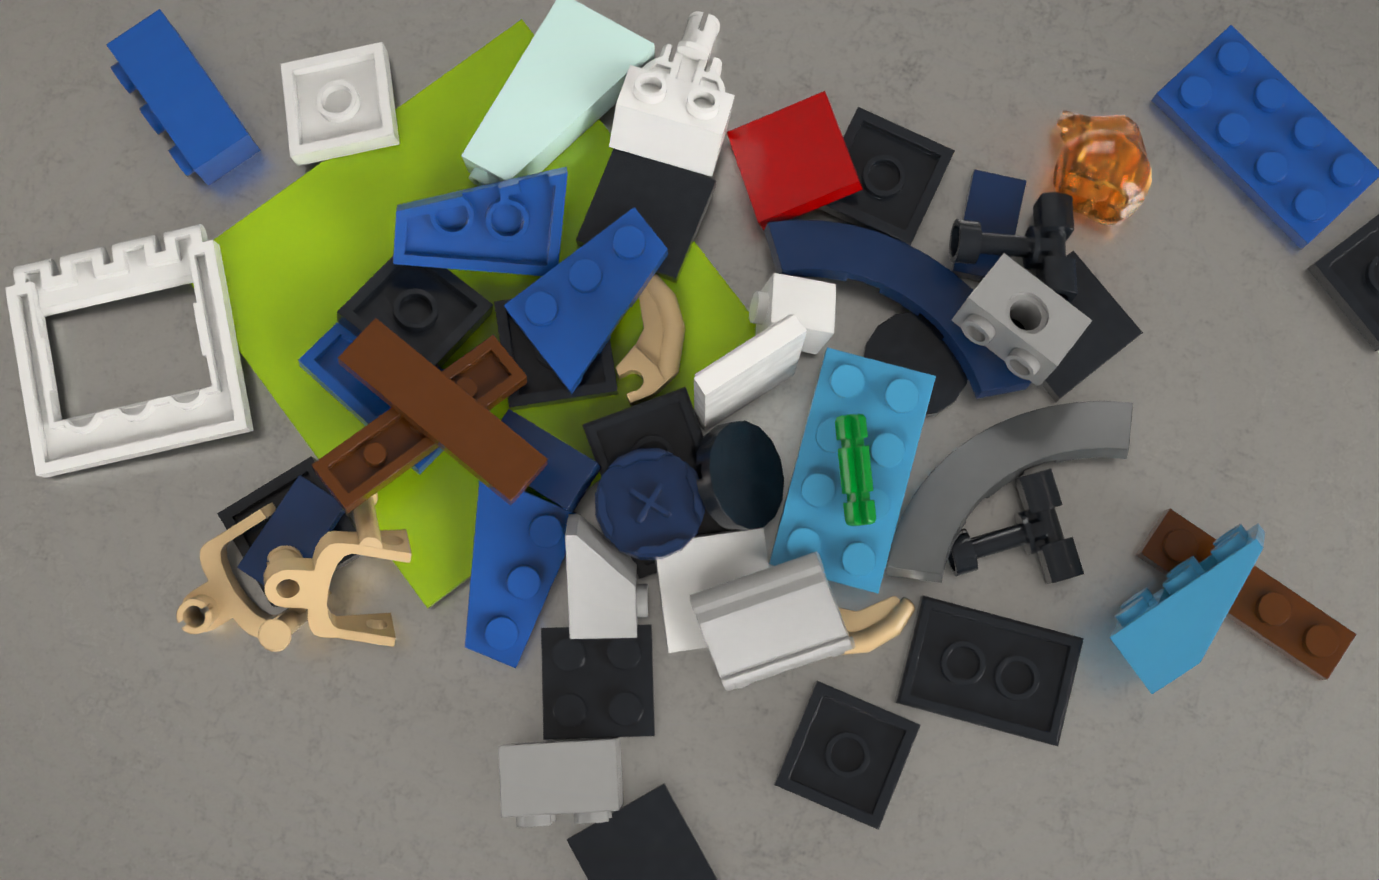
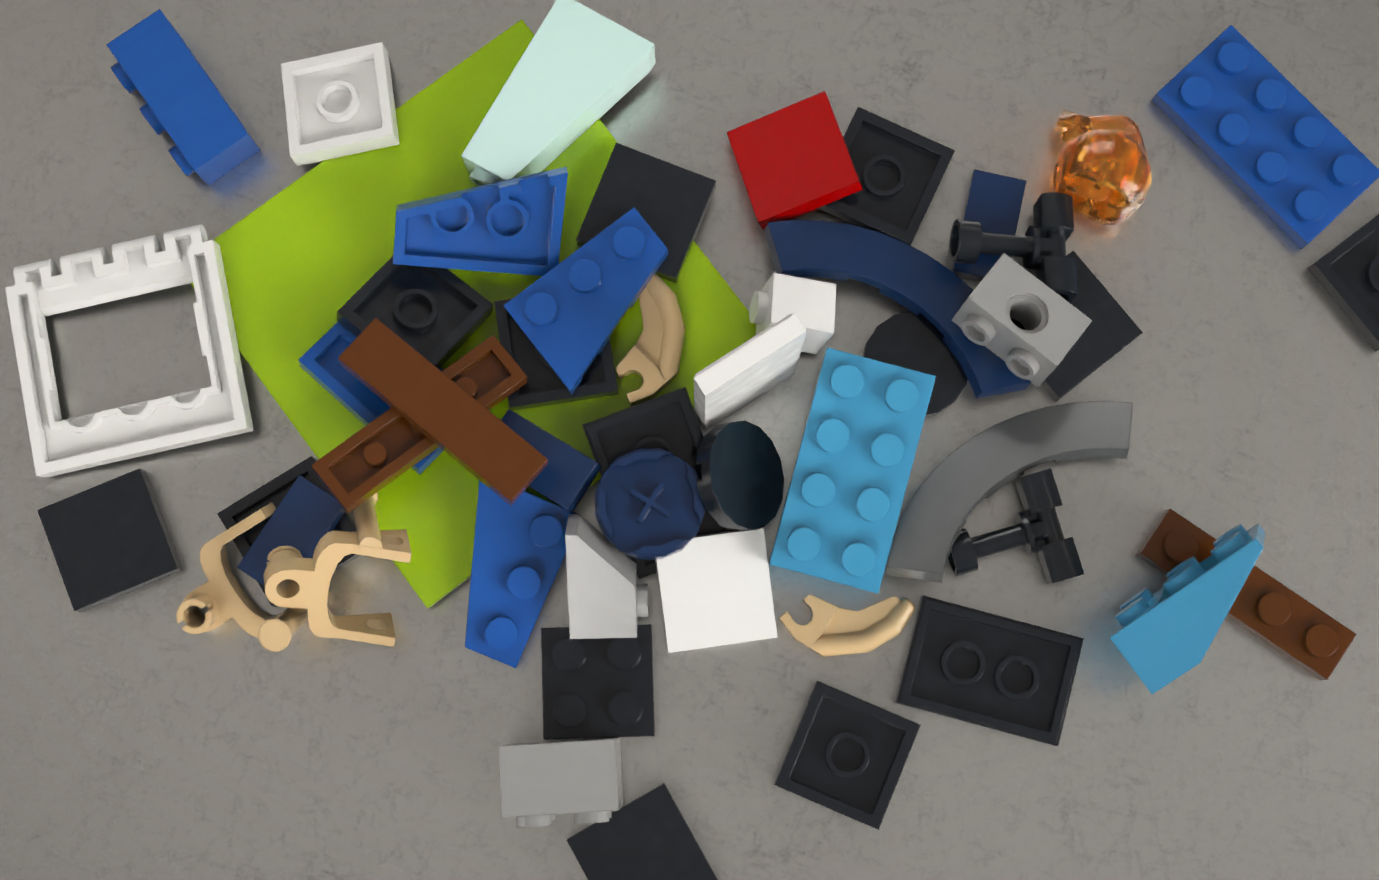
(110, 540): none -> black tile
(676, 107): white brick -> none
(771, 621): piece -> none
(855, 469): green axle -> none

